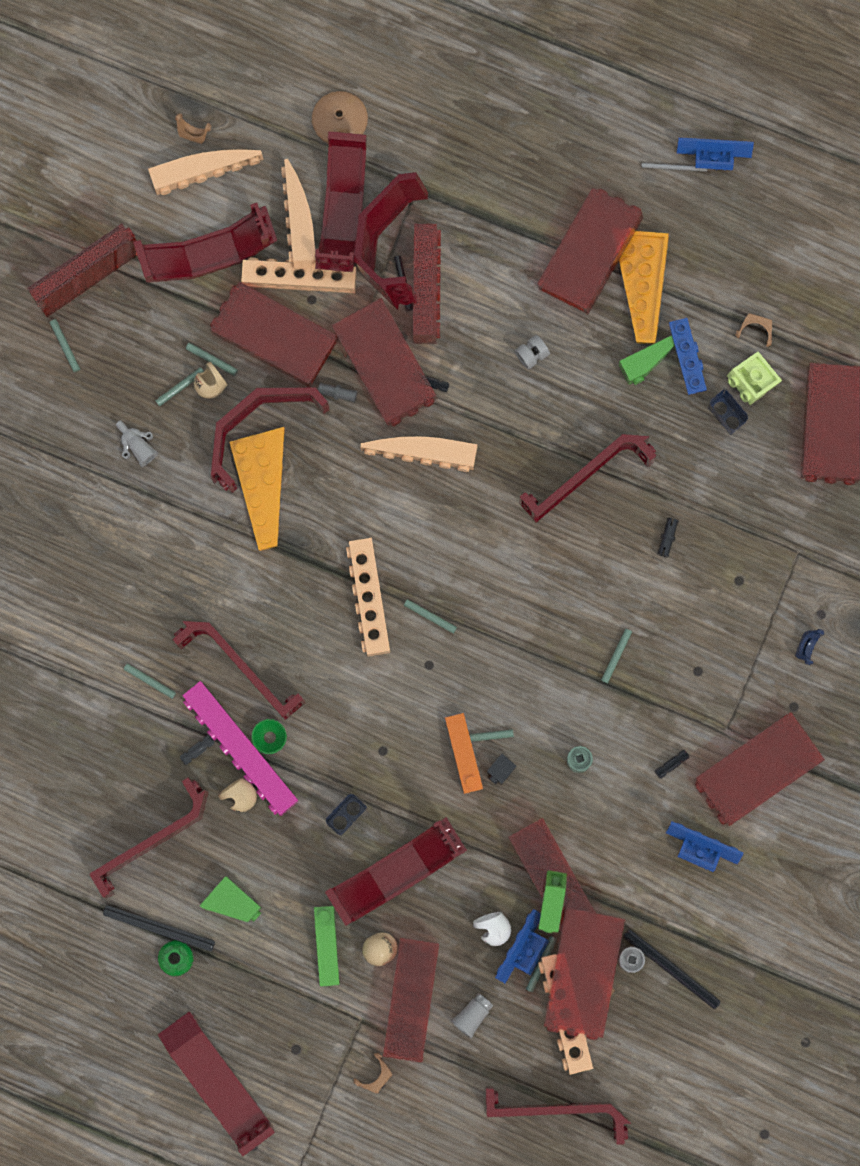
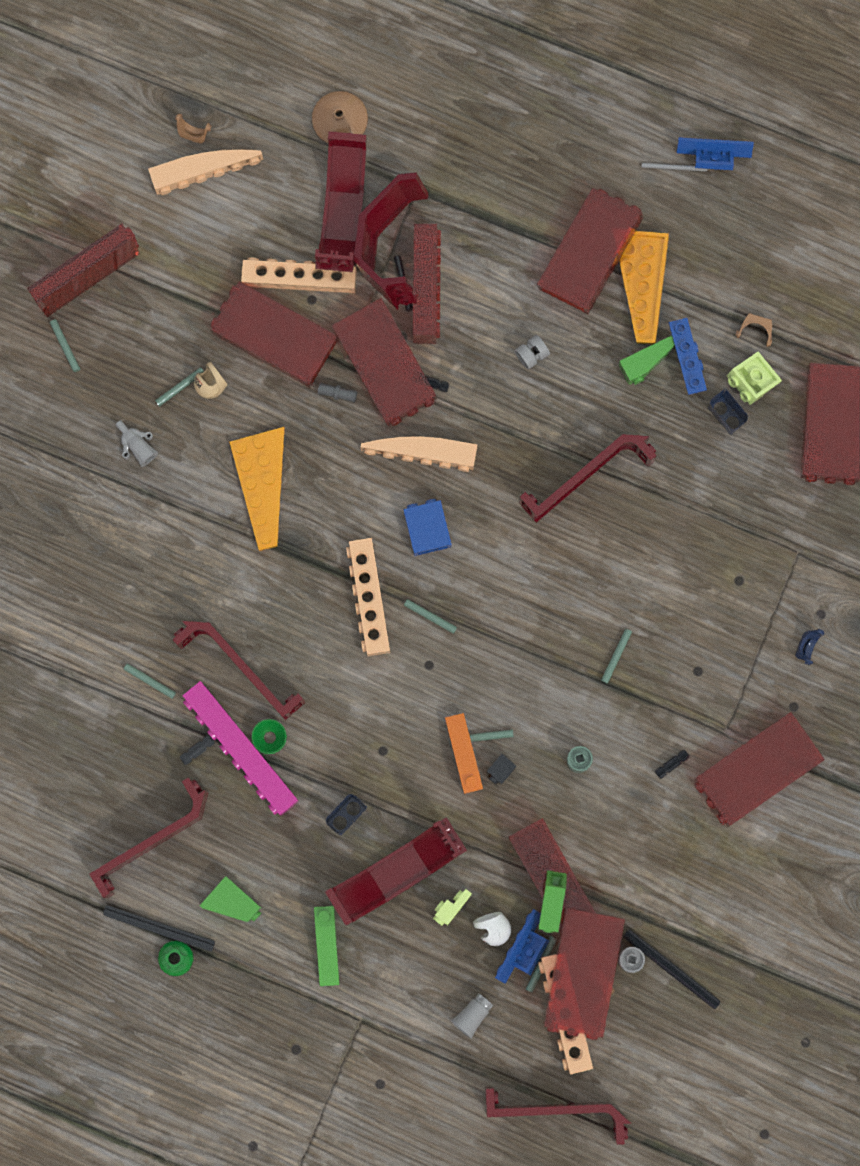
(209, 251): dark red panel -> none
(210, 358): sand green bar -> none
(216, 1083): dark red panel -> none
(243, 794): tan helmet -> none
(244, 409): dark red panel -> none
(298, 221): light nougat slope -> none
(379, 949): tan helmet -> none
(379, 1083): medium nougat helmet -> none
(411, 1000): clear red brick -> none
(427, 527): none -> blue brick
(447, 911): none -> yellowish green plate
(667, 537): black pin -> none
(702, 849): blue bracket -> none

